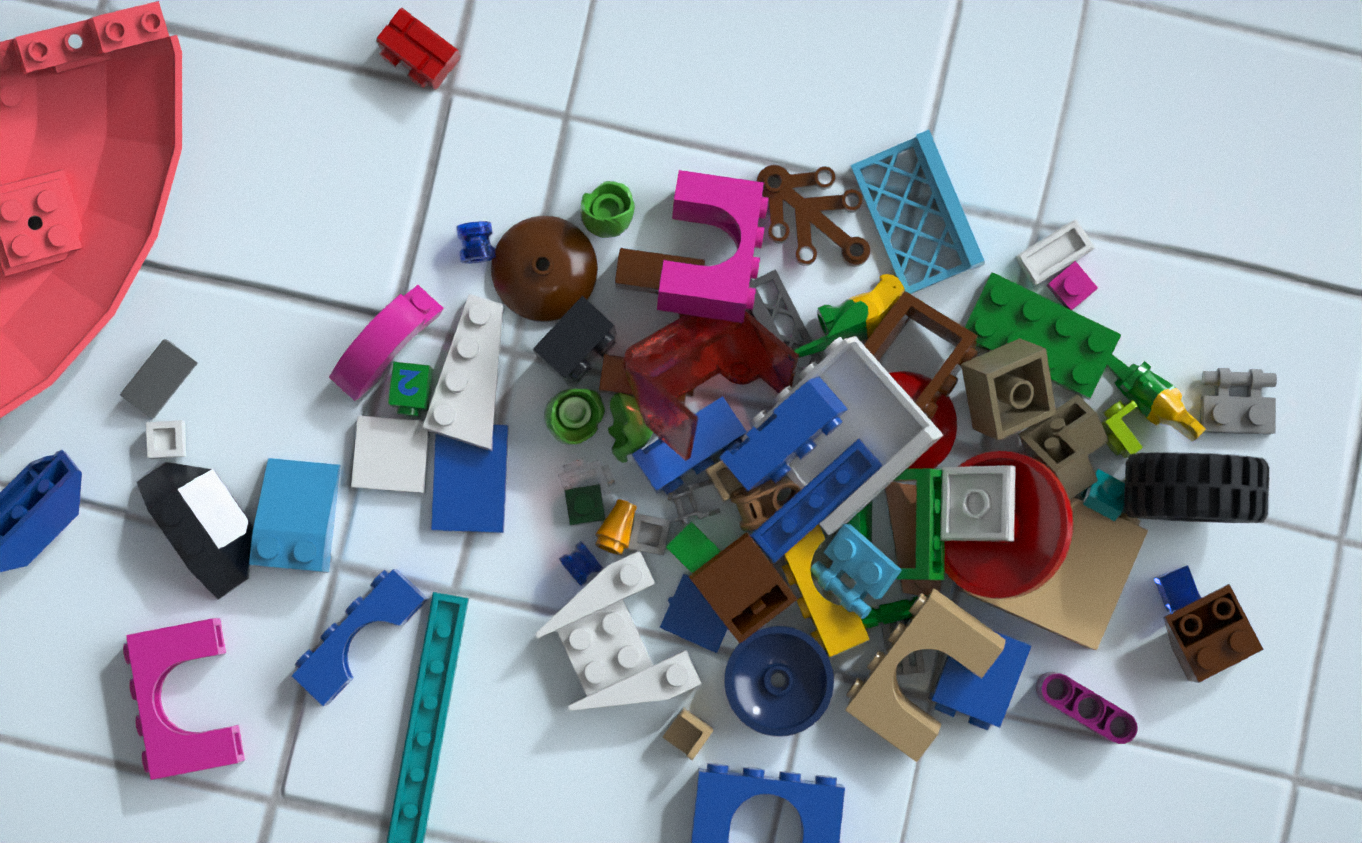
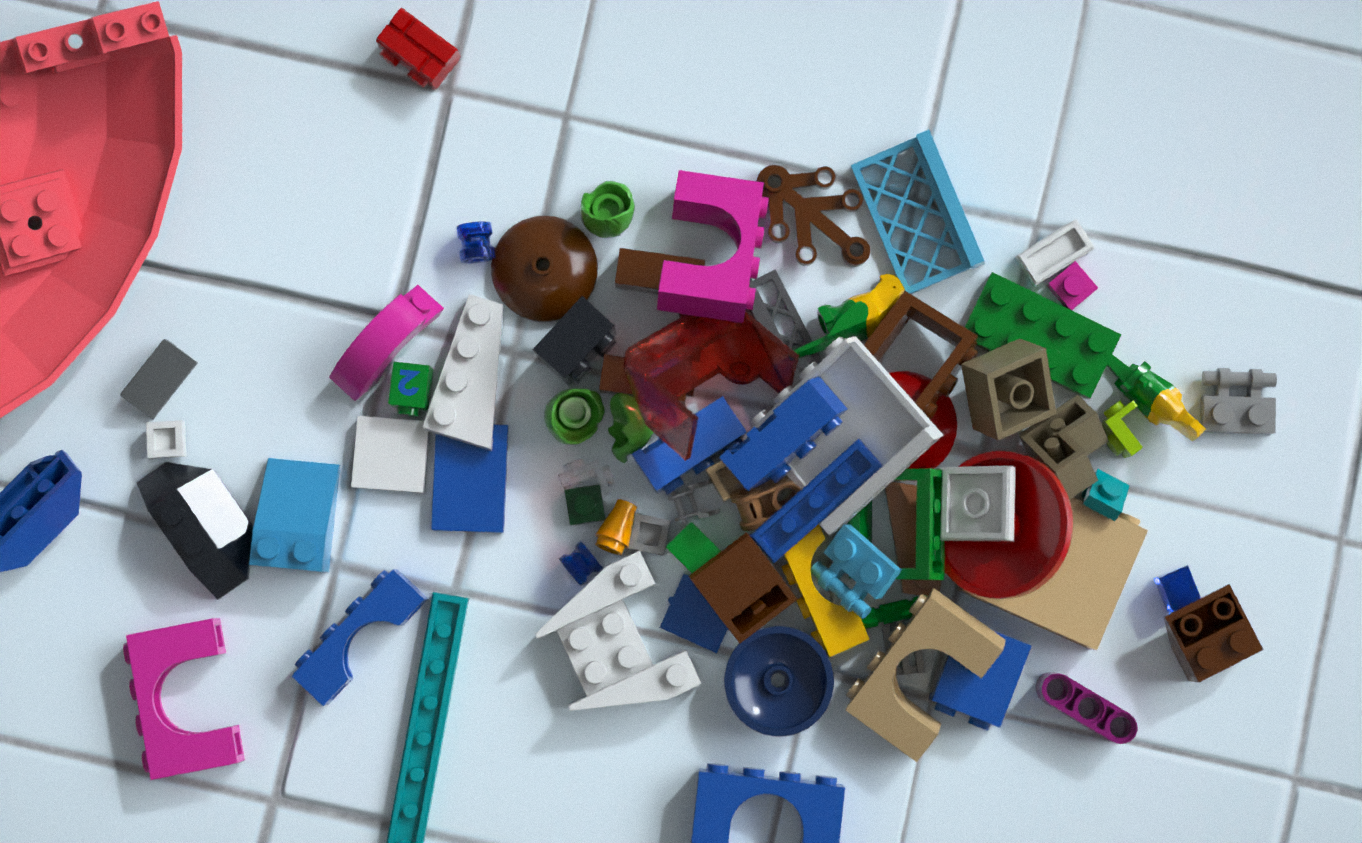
(688, 733): tan panel -> none
(1196, 487): black tyre -> none

